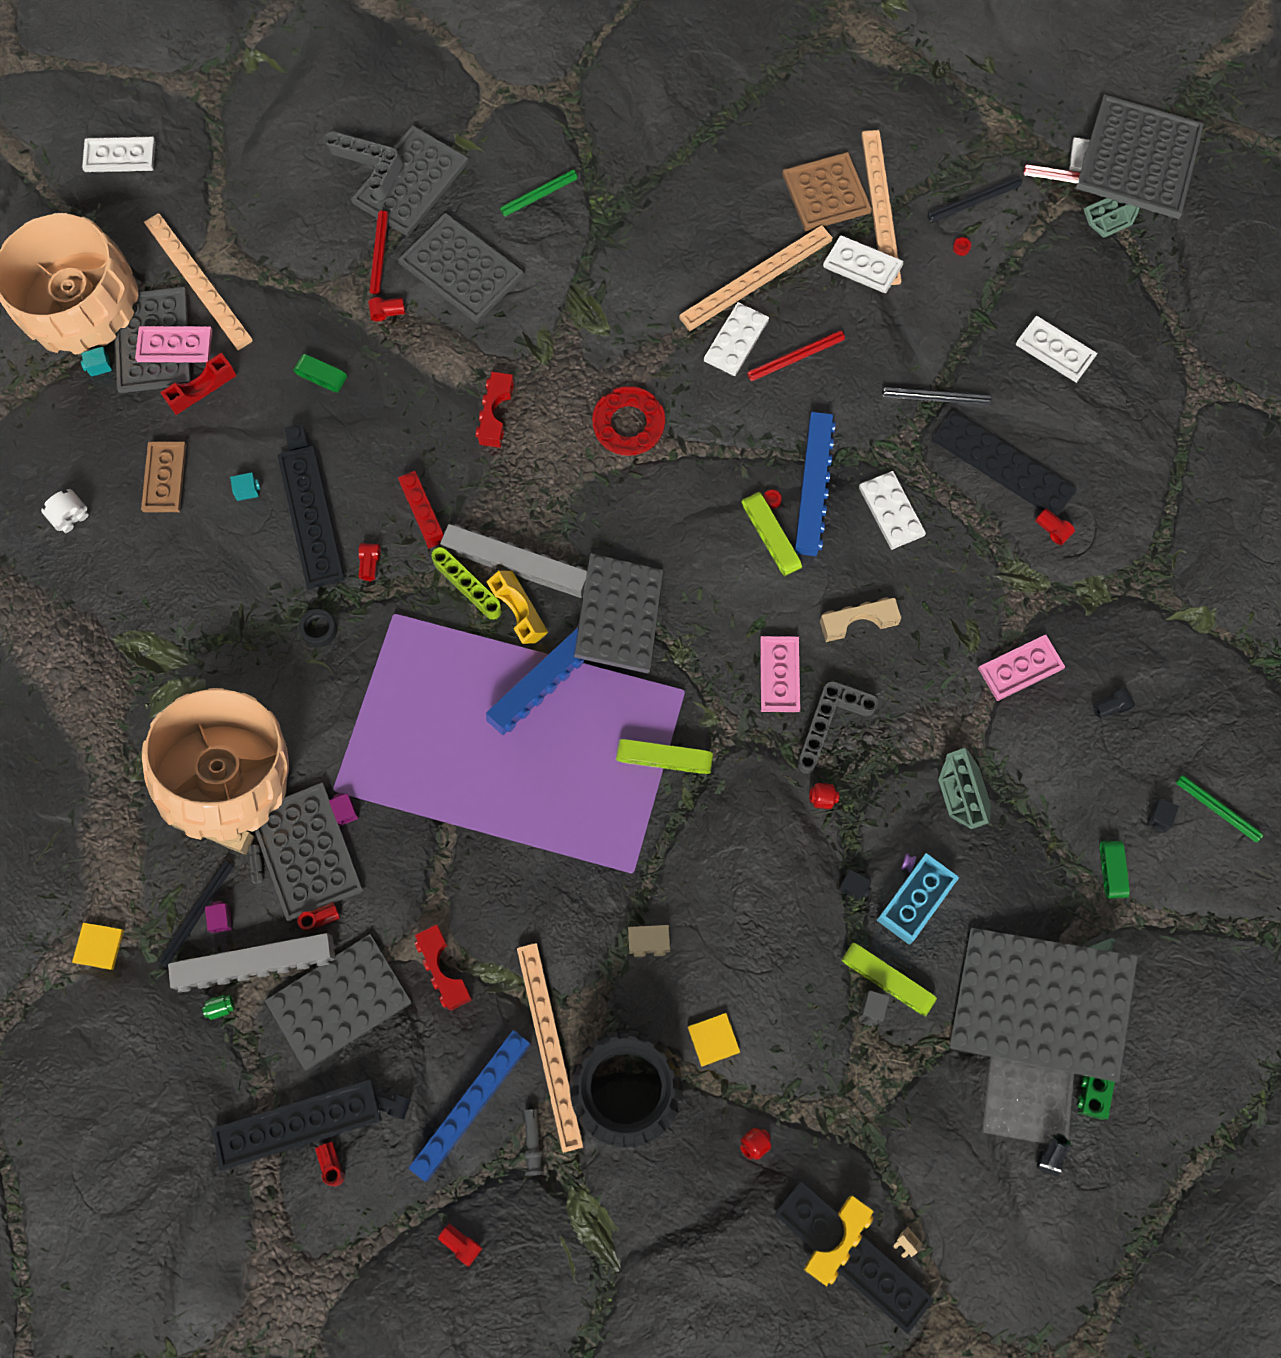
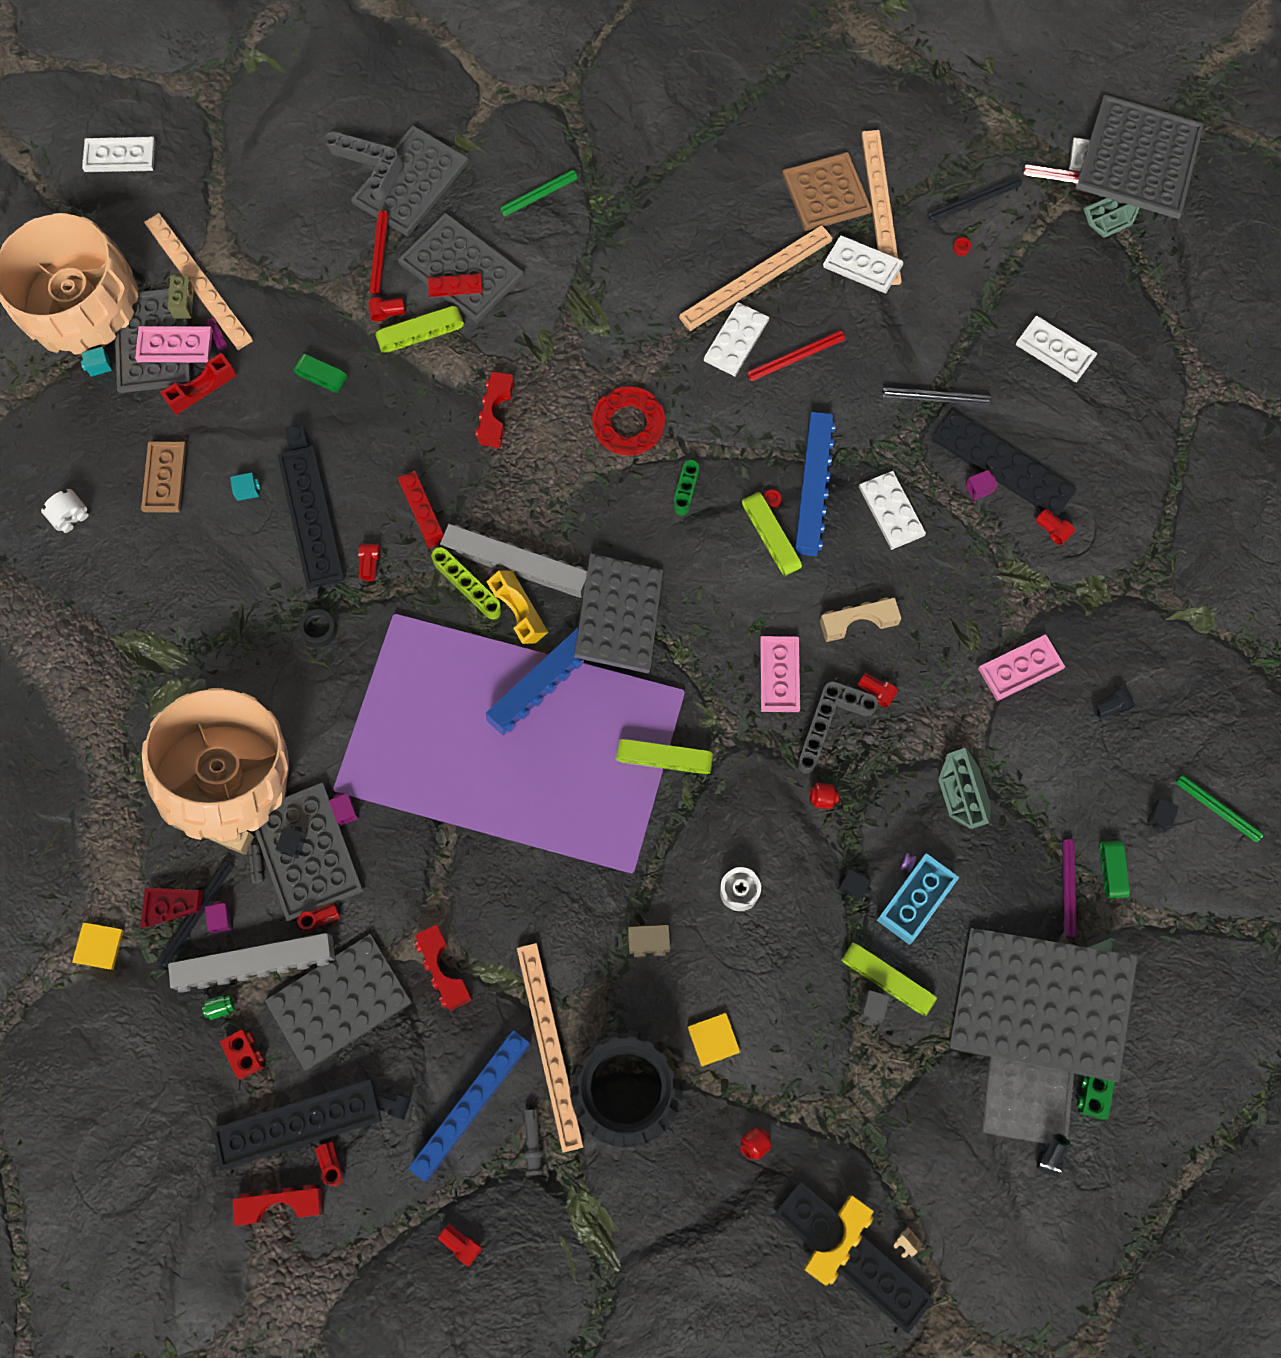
(168, 904): none -> dark red wing
(180, 296): none -> olive brick
(216, 334): none -> magenta axle
(238, 1057): none -> red brick
(291, 841): none -> black brick
(304, 1203): none -> red arch
(419, 329): none -> lime beam
(455, 285): none -> red plate
(686, 479): none -> green beam
(749, 883): none -> white brick
(883, 692): none -> red piece
(981, 485): none -> magenta brick
(1069, 888): none -> magenta axle

